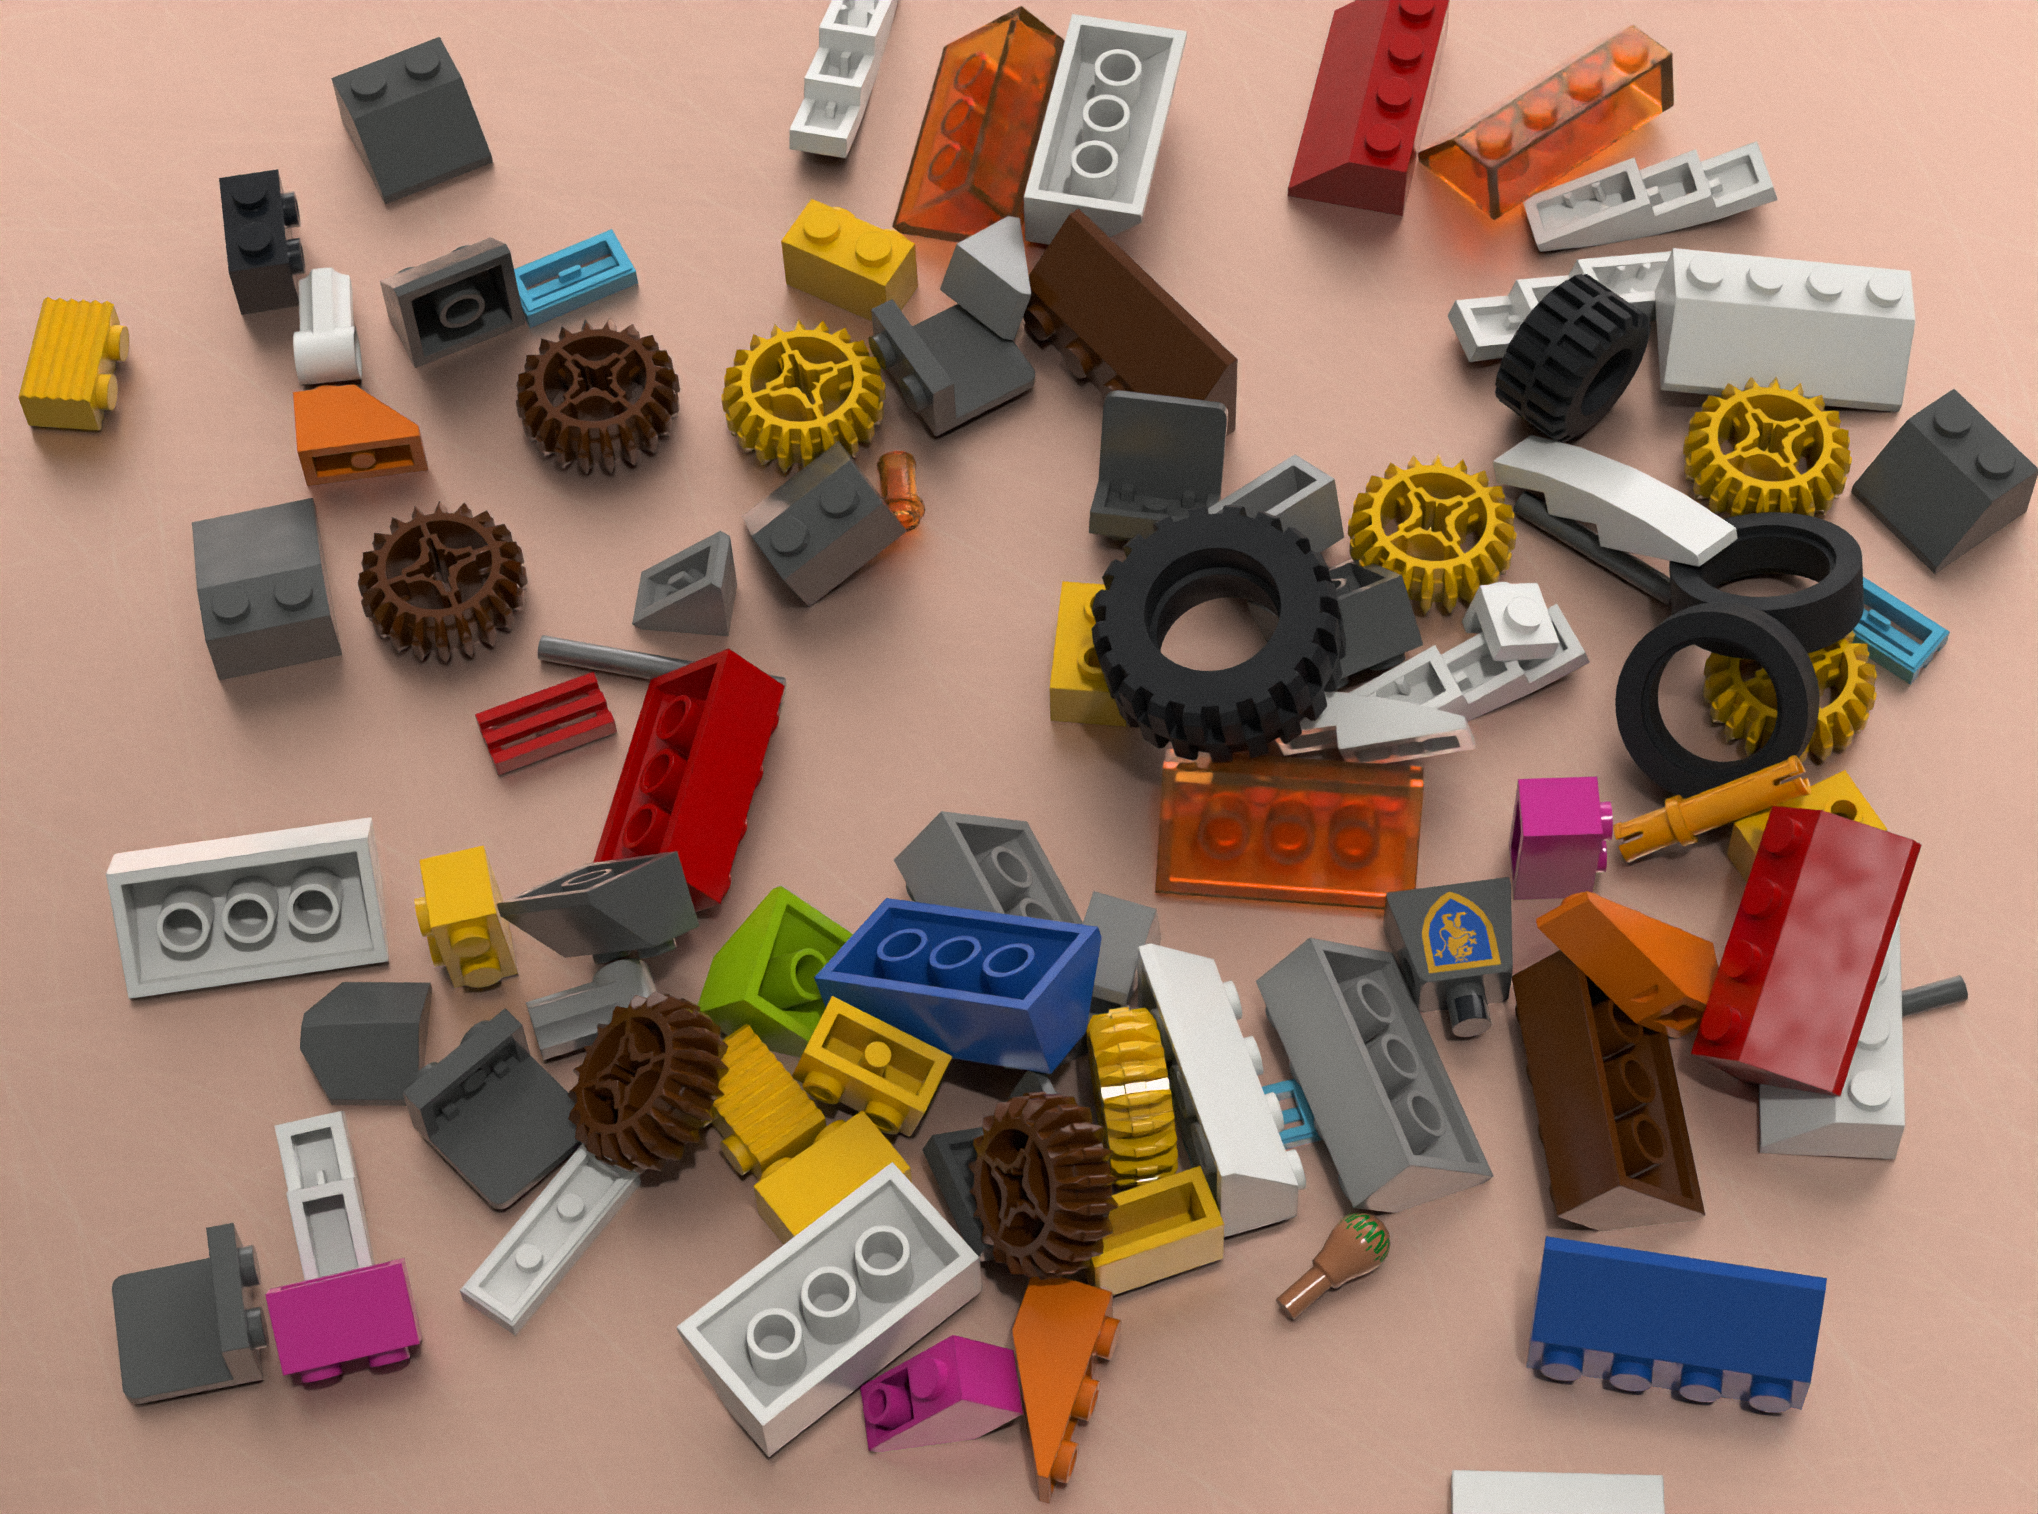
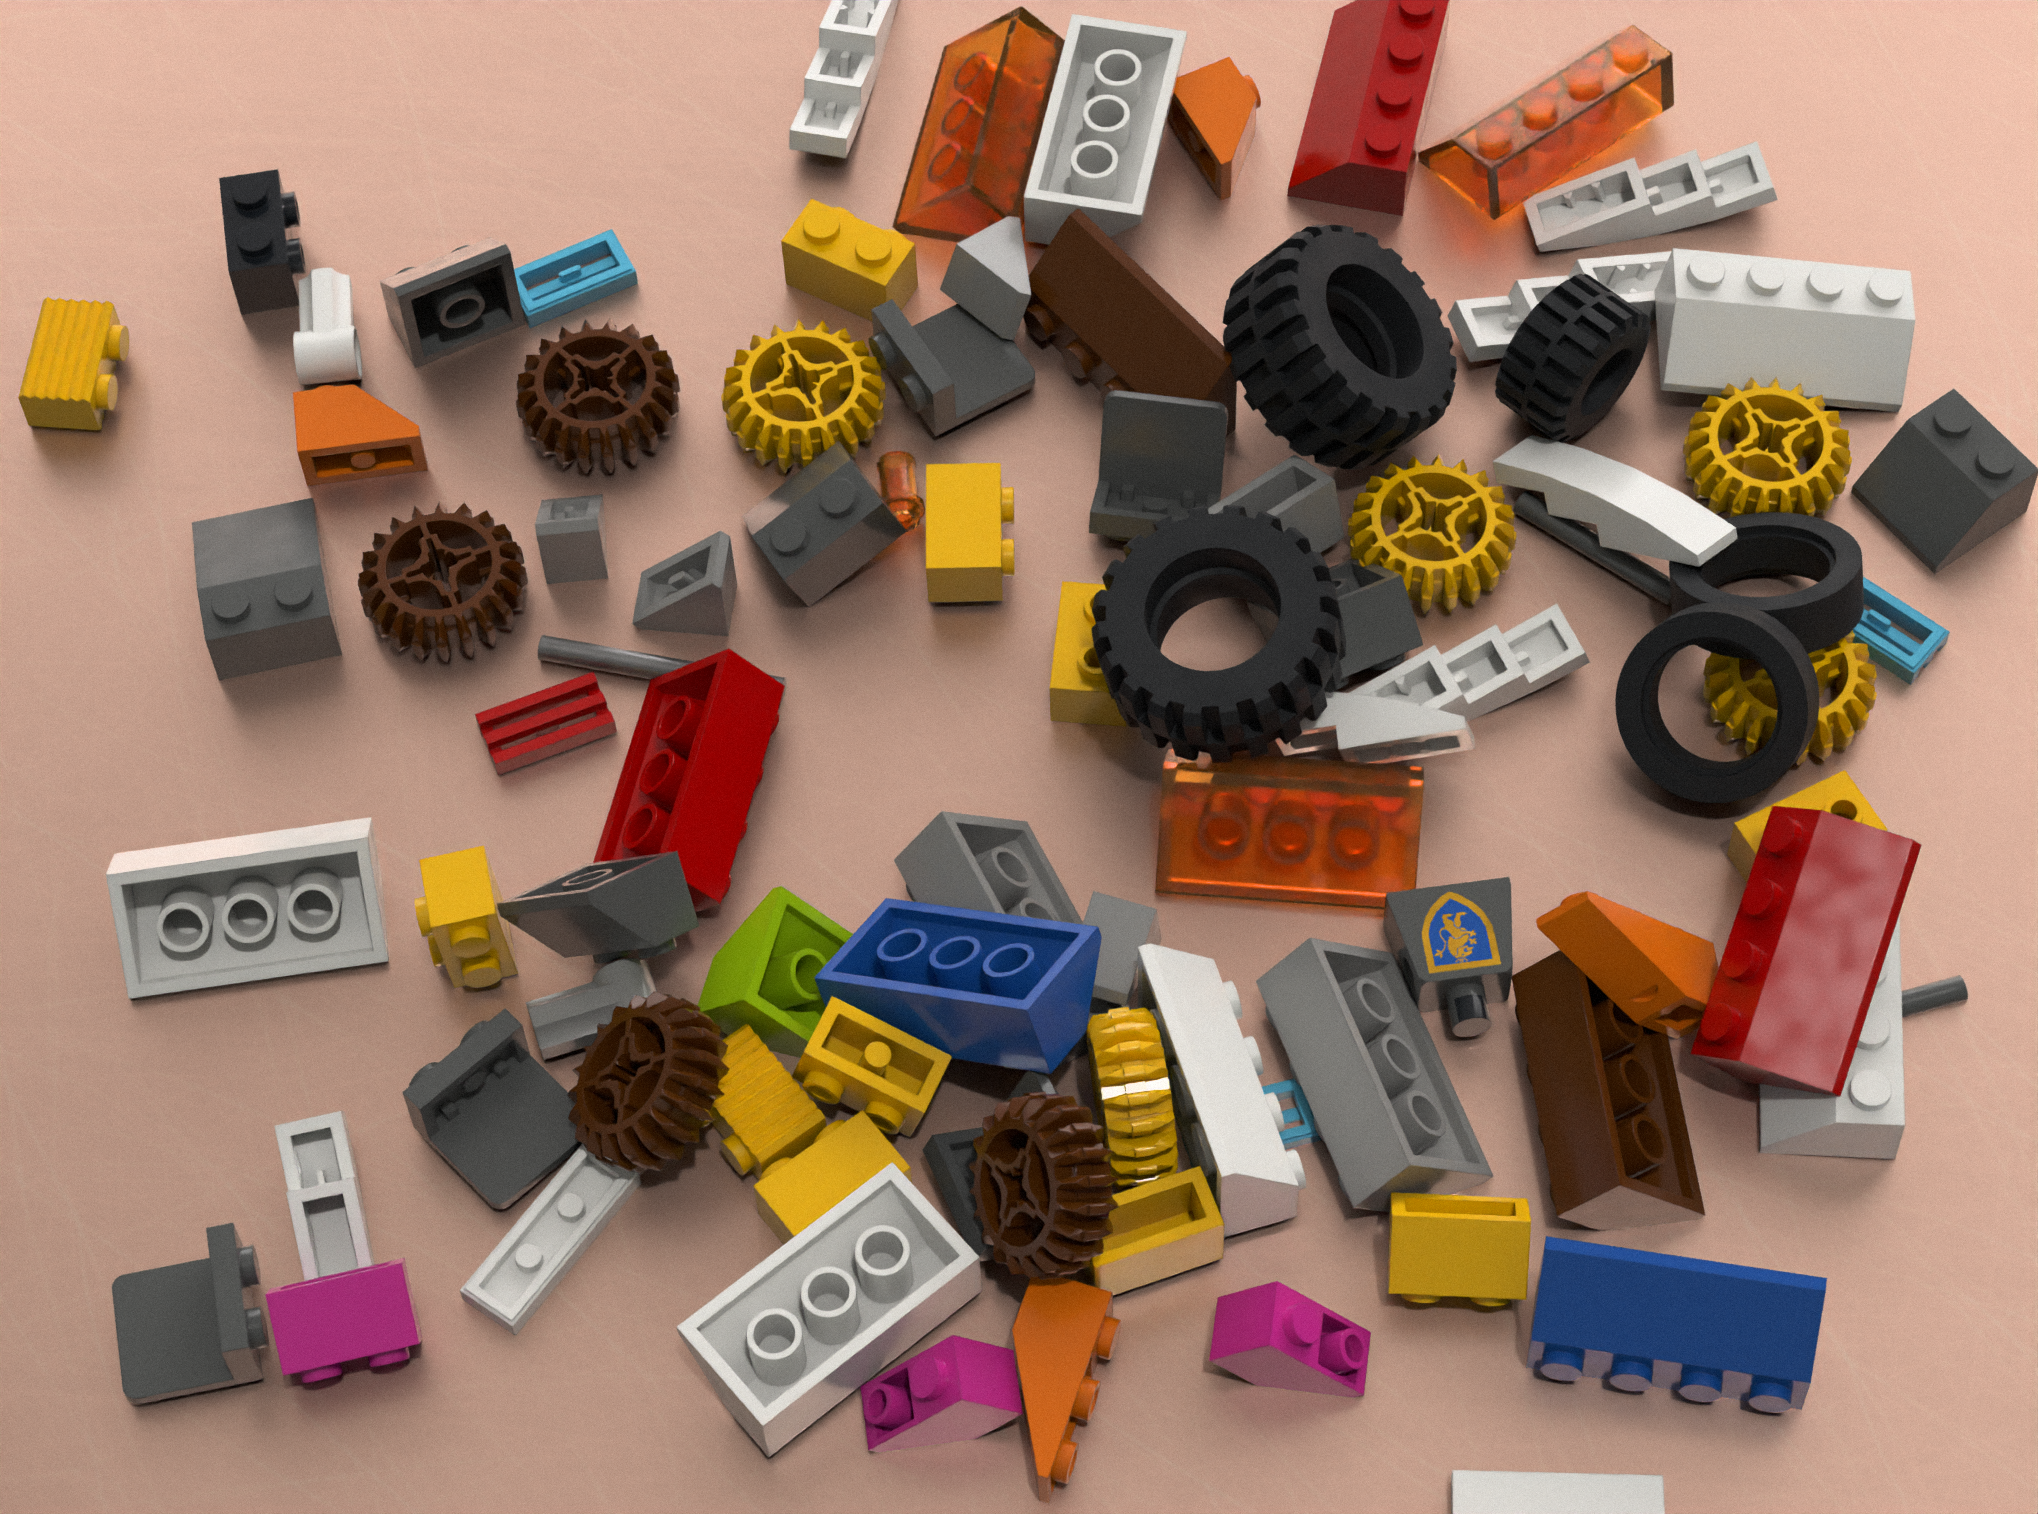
(367, 1040): dark grey slope -> none
(411, 120): dark grey slope -> none
(572, 539): none -> light grey slope
(966, 532): none -> yellow brick
(1216, 121): none -> orange slope
(1289, 1342): none -> dark pink slope
(1339, 347): none -> black tyre
(1352, 1250): nougat piece -> none
(1458, 1248): none -> yellow piece
(1512, 621): white bracket -> none
(1558, 837): dark pink piece -> none
(1687, 818): light orange pin -> none

